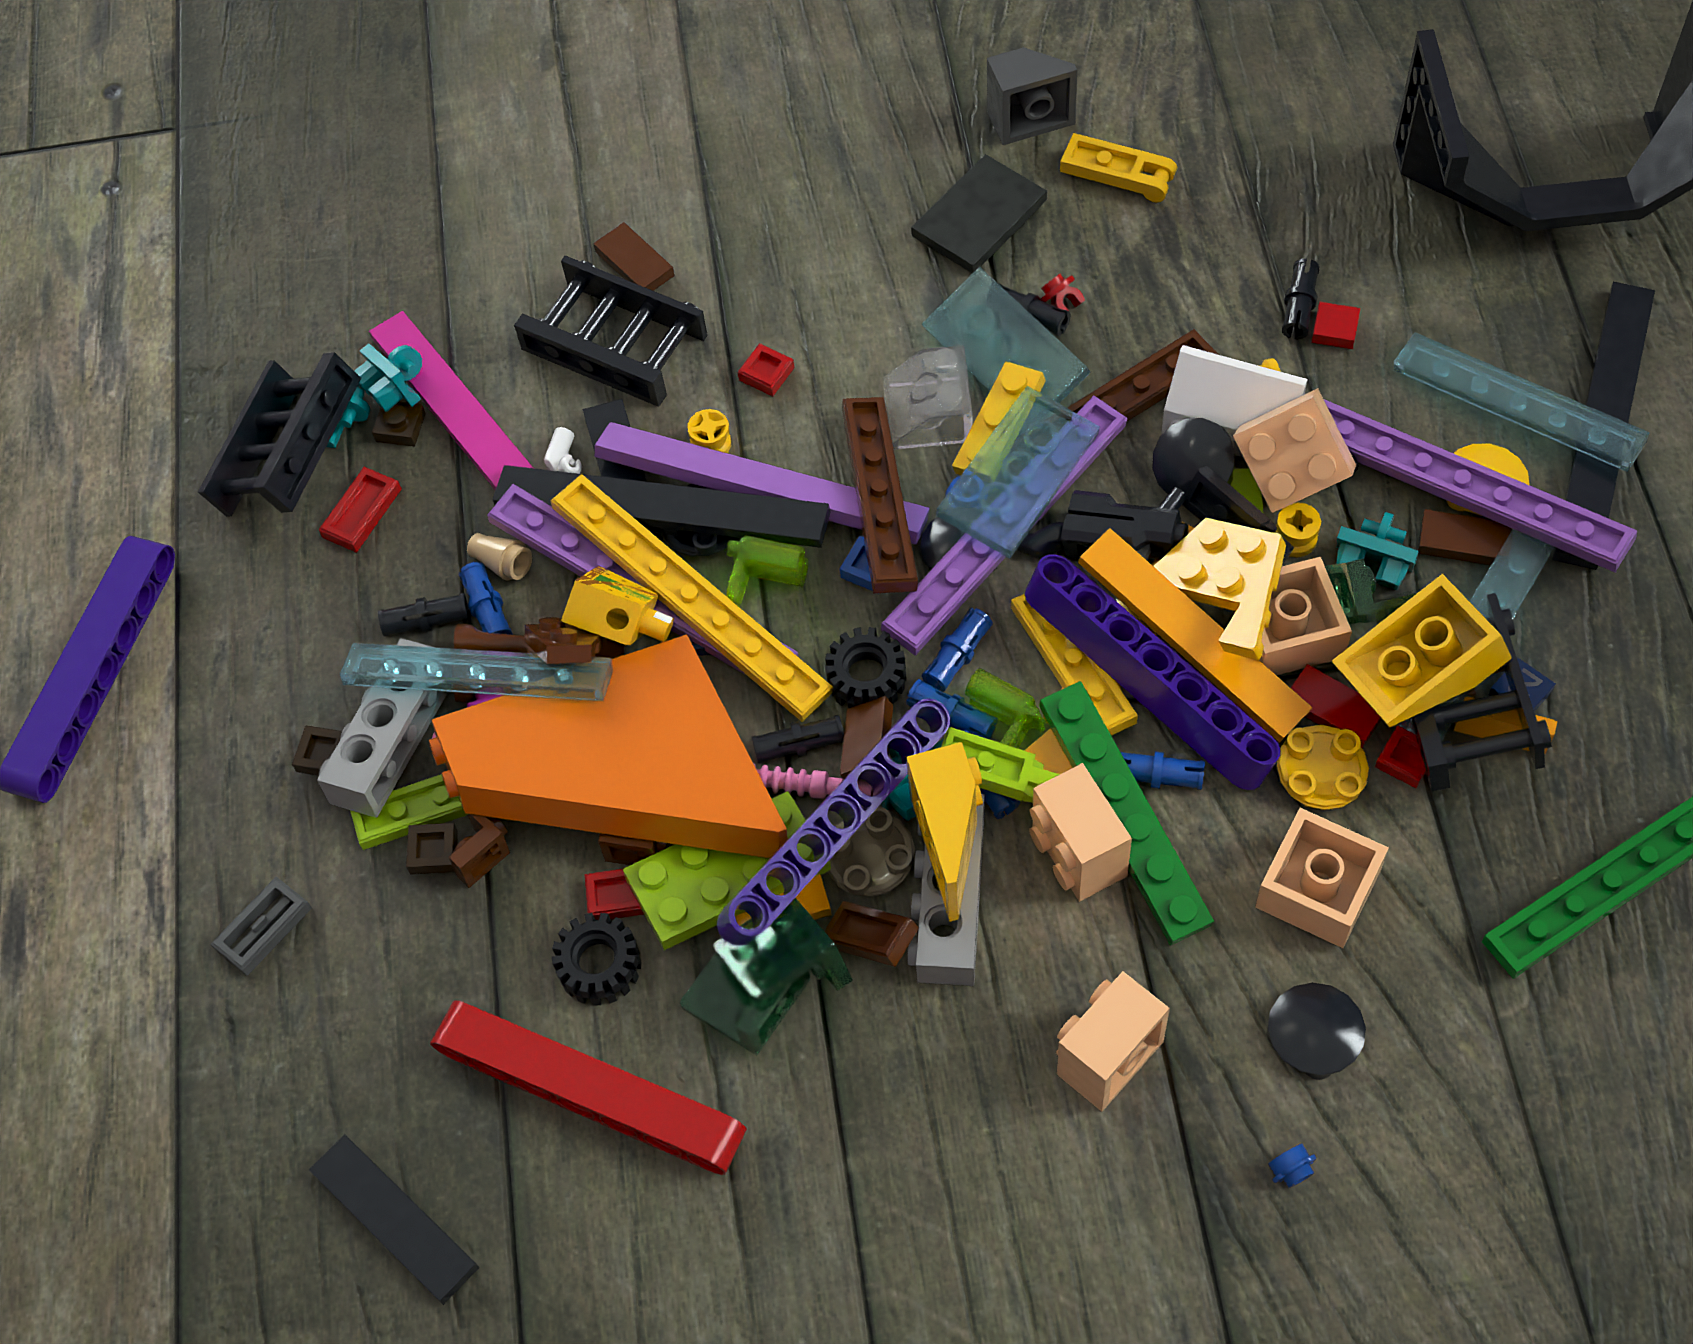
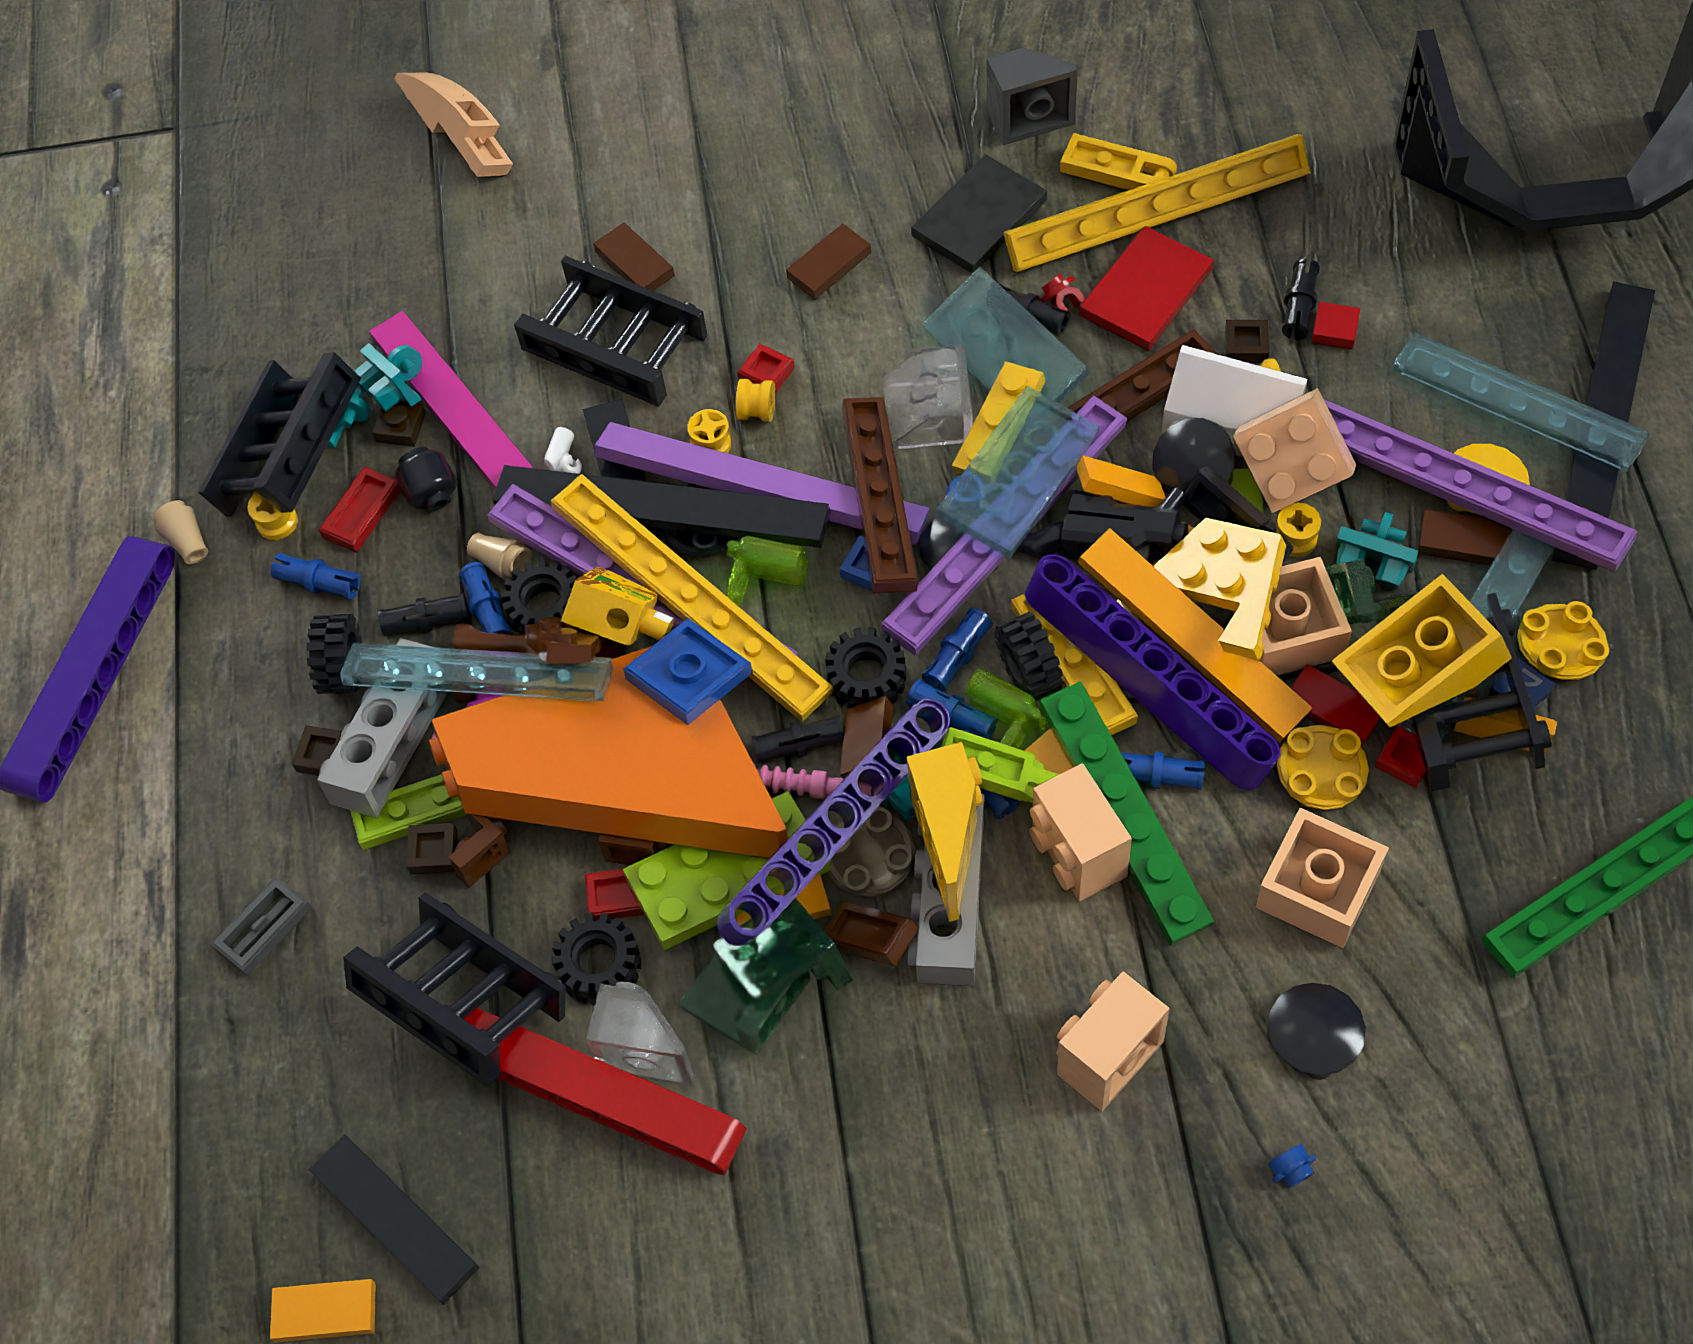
(180, 529): none -> tan cone
(271, 526): none -> yellow wheel
(315, 575): none -> blue pin
(323, 1310): none -> light orange tile
(328, 649): none -> black tyre
(425, 479): none -> black head
(444, 1025): none -> black fence
(462, 116): none -> light nougat slope
(531, 583): none -> black tyre
(636, 1036): none -> clear slope
(687, 671): none -> blue tile
(755, 400): none -> yellow wheel
(828, 261): none -> reddish brown tile
(1028, 655): none -> black tyre
(1119, 482): none -> light orange tile
(1146, 288): none -> red tile
(1156, 202): none -> yellow tile
(1247, 340): none -> dark brown plate
(1563, 640): none -> yellow dish

